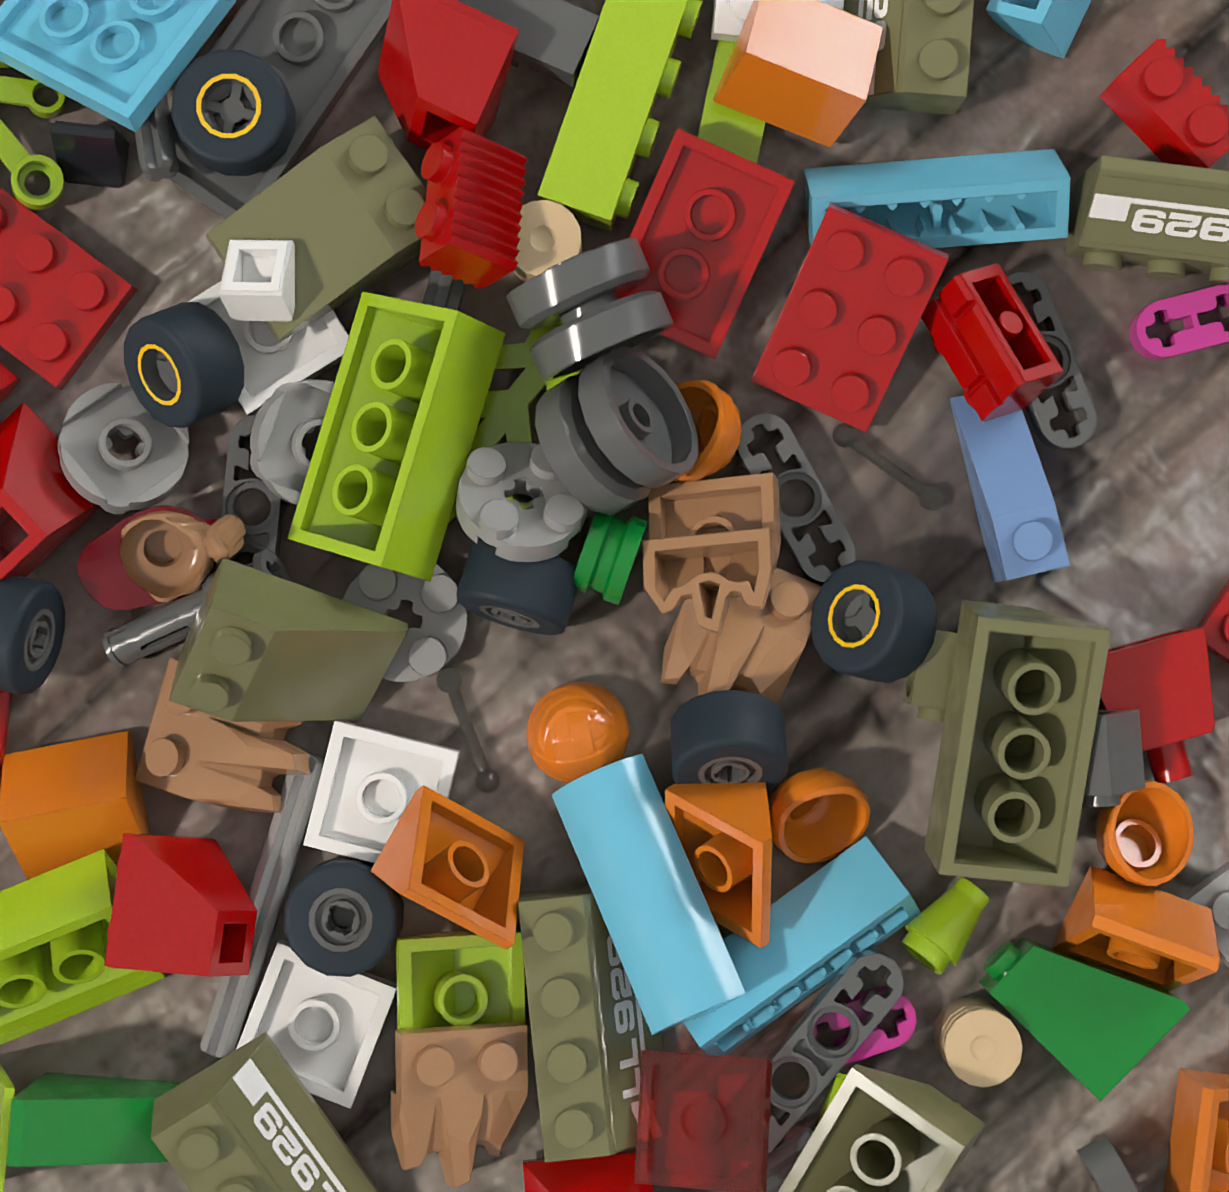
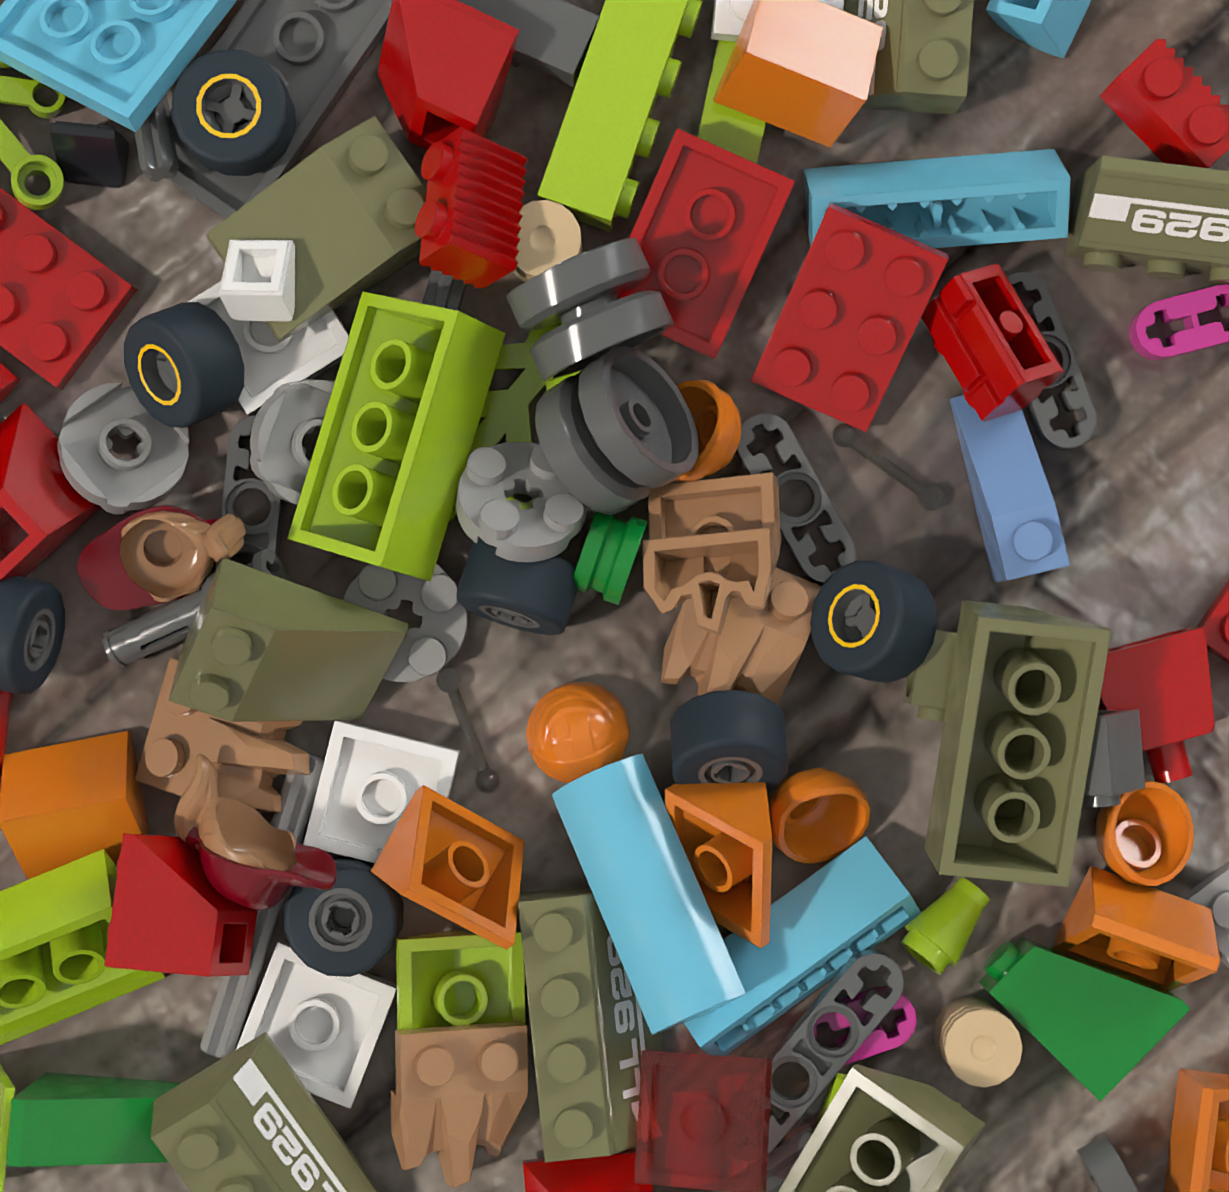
(241, 850): none -> hair

